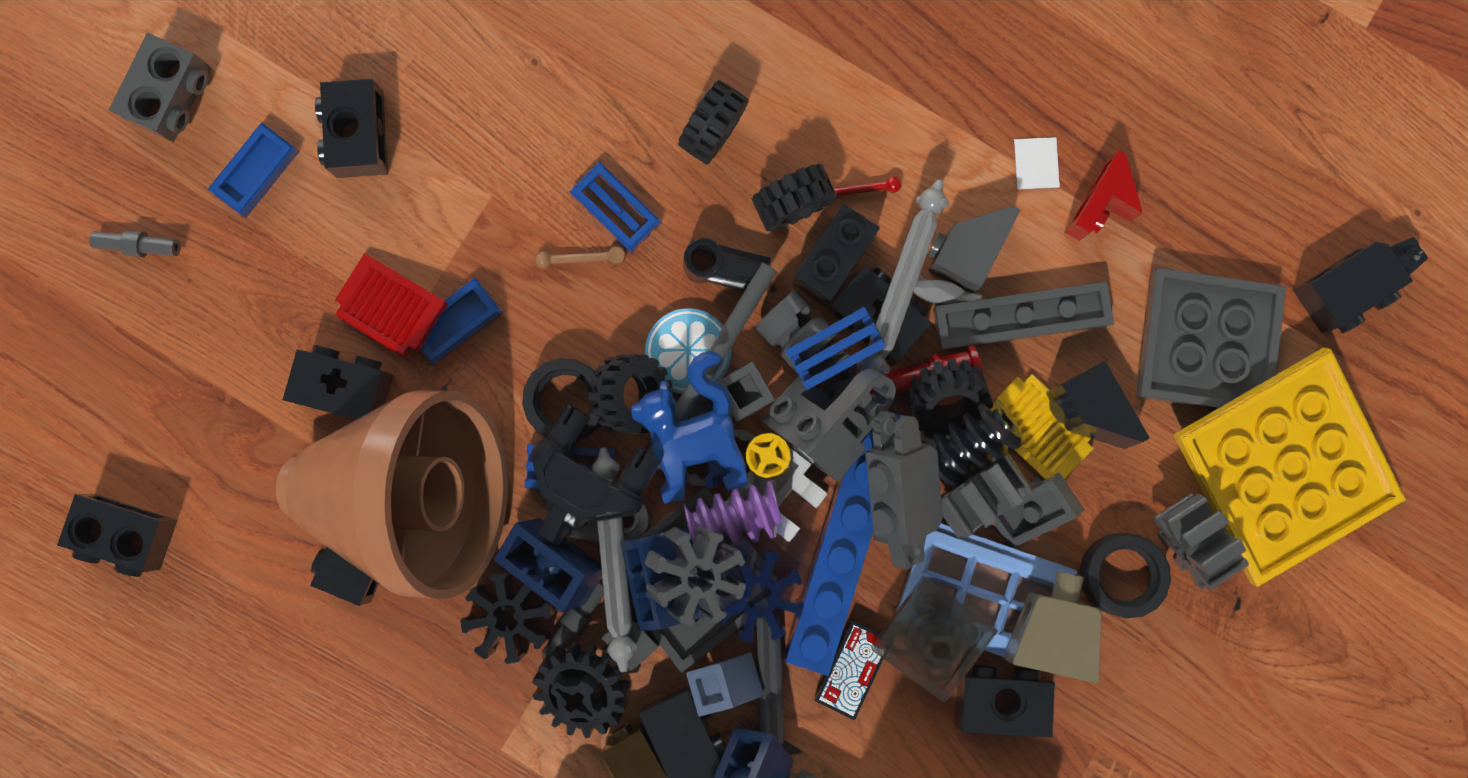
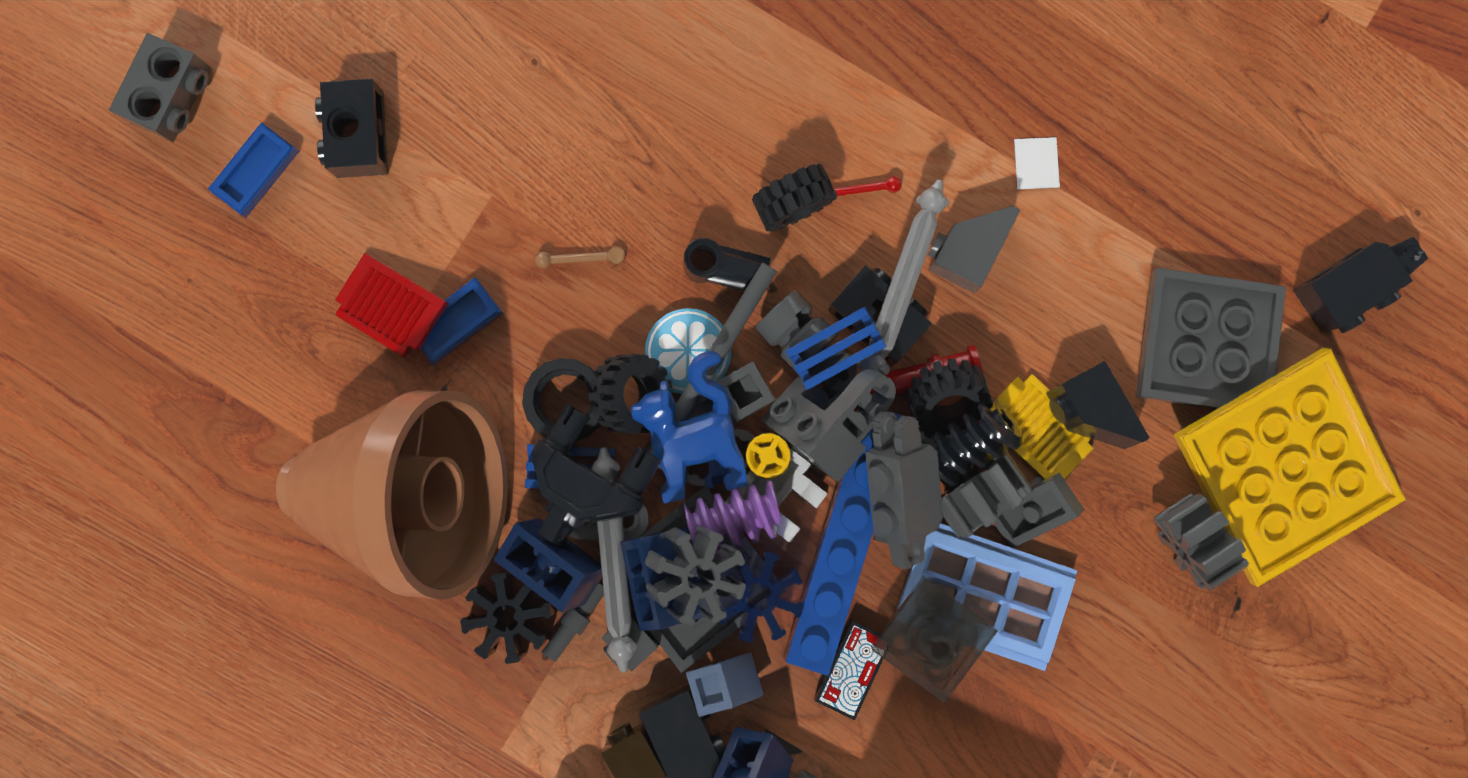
(118, 526): black brick -> none
(134, 243): dark grey bar -> none
(314, 375): black brick -> none
(341, 578): black brick -> none
(581, 690): black gear -> none
(641, 233): blue tile -> none
(713, 121): black tyre -> none
(771, 680): dark grey axle -> none
(835, 255): black brick -> none
(942, 292): light grey bar -> none
(1023, 316): dark grey plate -> none
(1027, 716): black brick -> none
(1058, 632): dark tan torso -> none
(1110, 190): red slope -> none
(1158, 570): black tyre -> none

